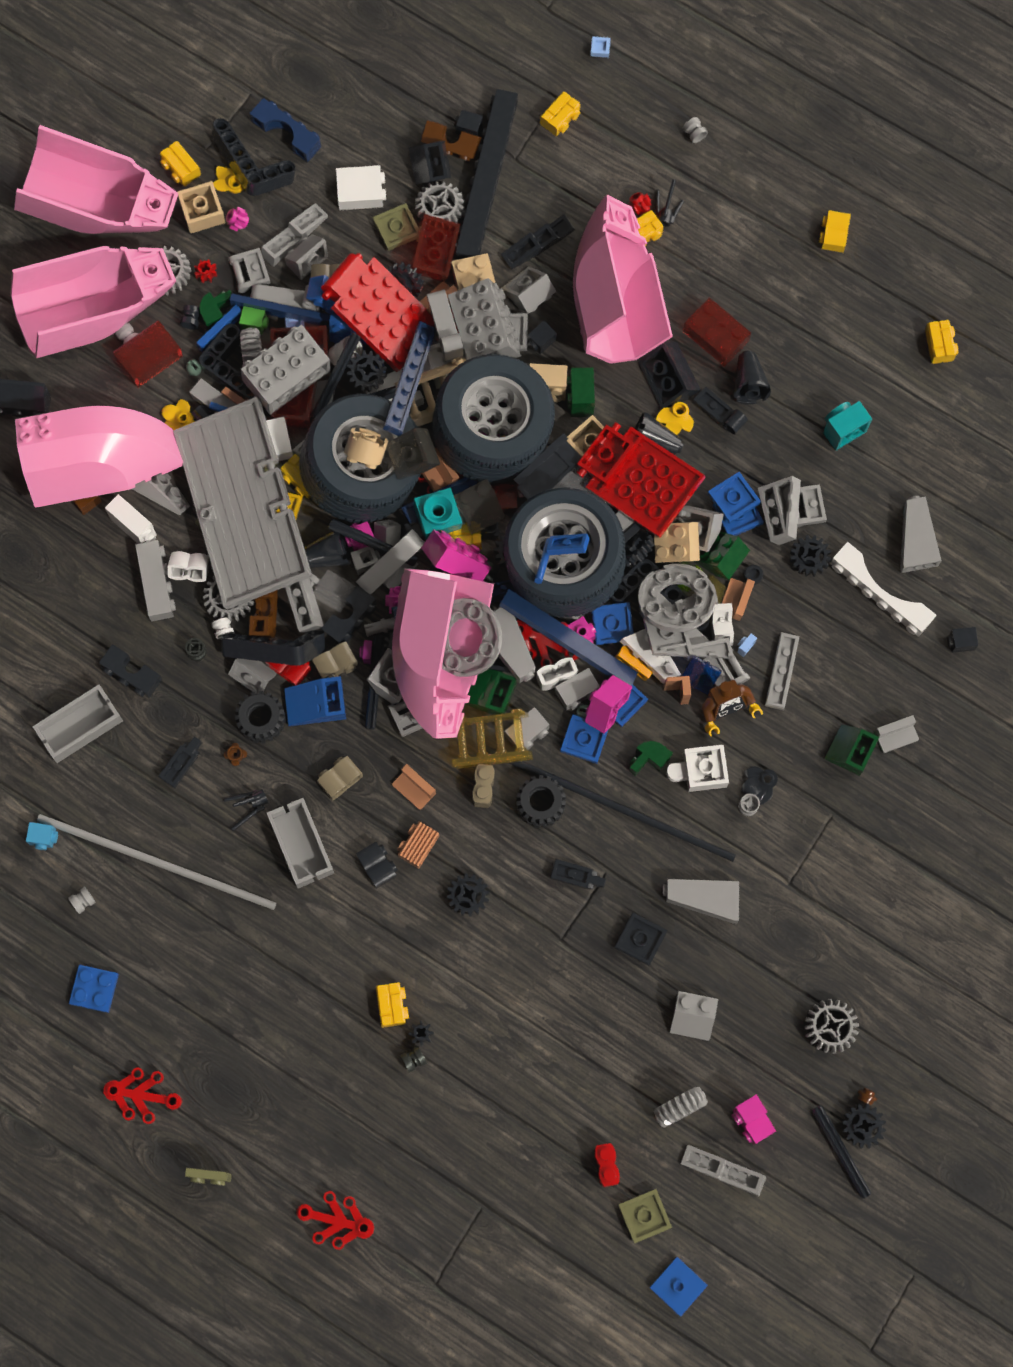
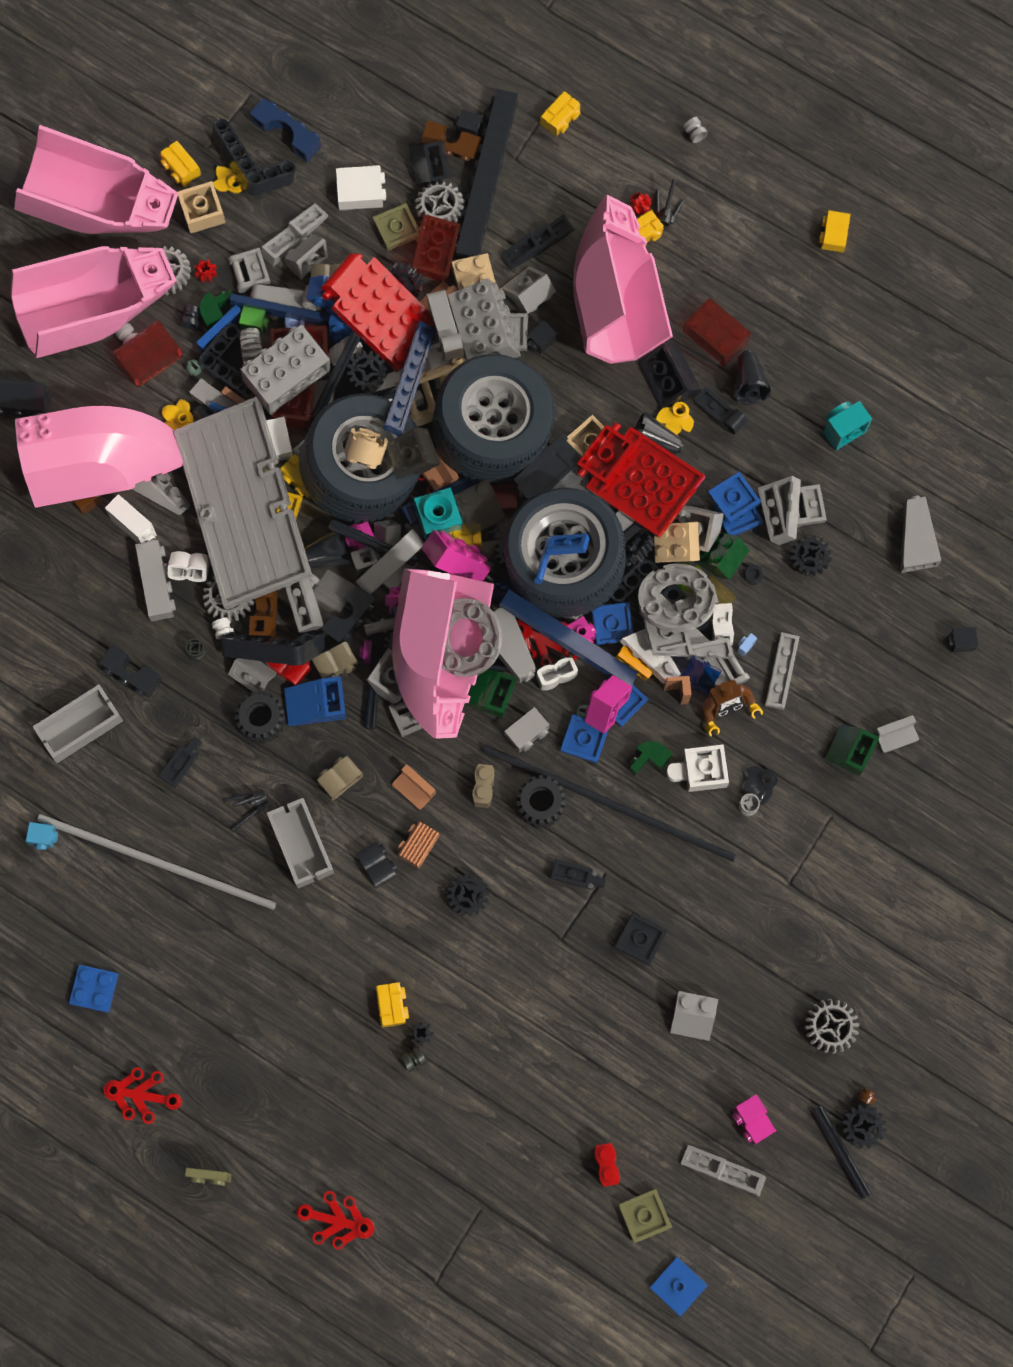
(81, 900): light grey wheel -> none
(230, 754): reddish brown plate -> none
(237, 219): dark pink gear -> none
(501, 755): clear yellow fence -> none
(555, 378): tan brick -> none
(576, 689): light grey brick -> none
(581, 392): dark green brick -> none
(600, 47): light blue plate -> none
(680, 1107): light grey gear -> none
(707, 897): light grey slope -> none
(738, 594): nougat panel -> none
(911, 614): white arch -> none
(941, 342): yellow brick -> none

